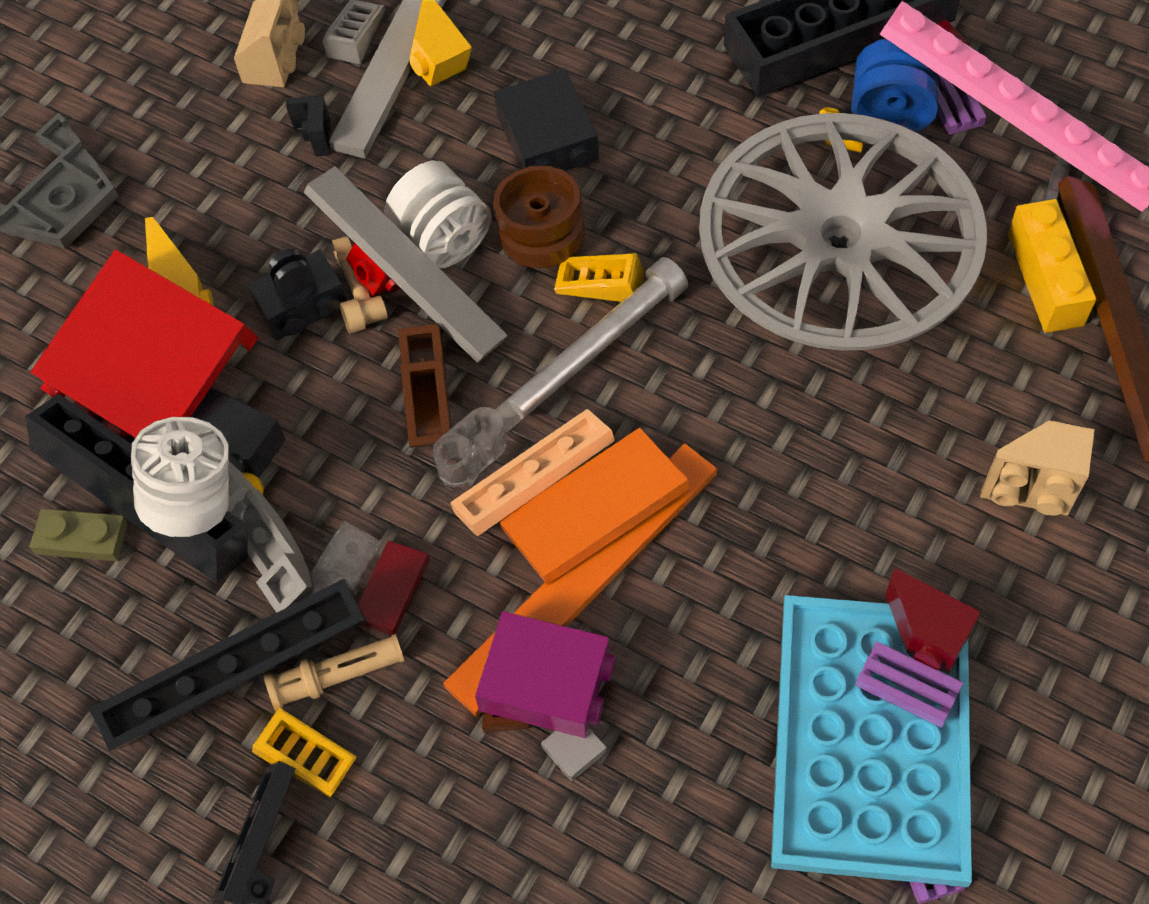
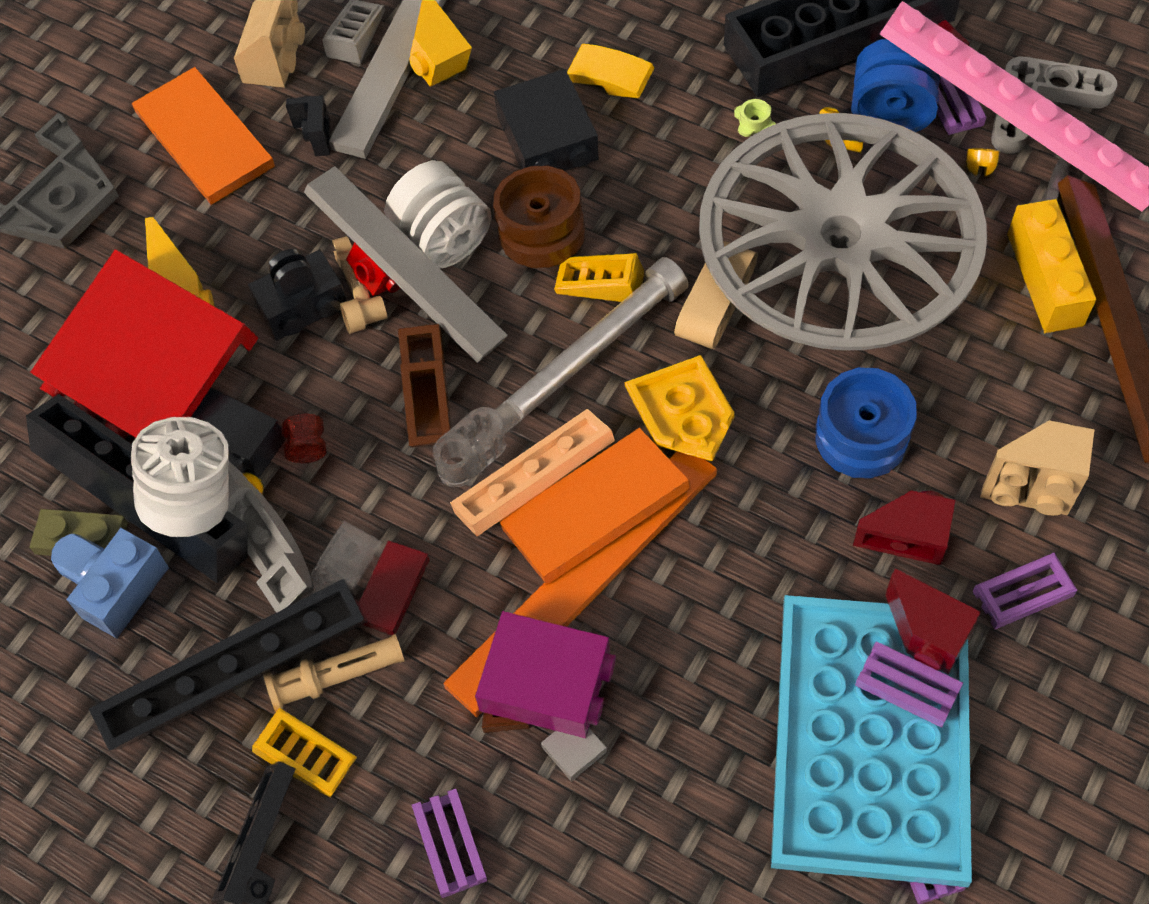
(109, 580): none -> medium blue brick
(203, 135): none -> orange tile
(304, 438): none -> clear red wheel
(437, 805): none -> medium lavender tile
(614, 70): none -> yellow slope
(683, 408): none -> yellow tile
(707, 308): none -> tan beam
(753, 117): none -> yellowish green plate
(865, 422): none -> blue wheel
(909, 527): none -> dark red slope
(982, 157): none -> yellow hinge
(993, 605): none -> medium lavender tile
(1037, 76): none -> light grey beam

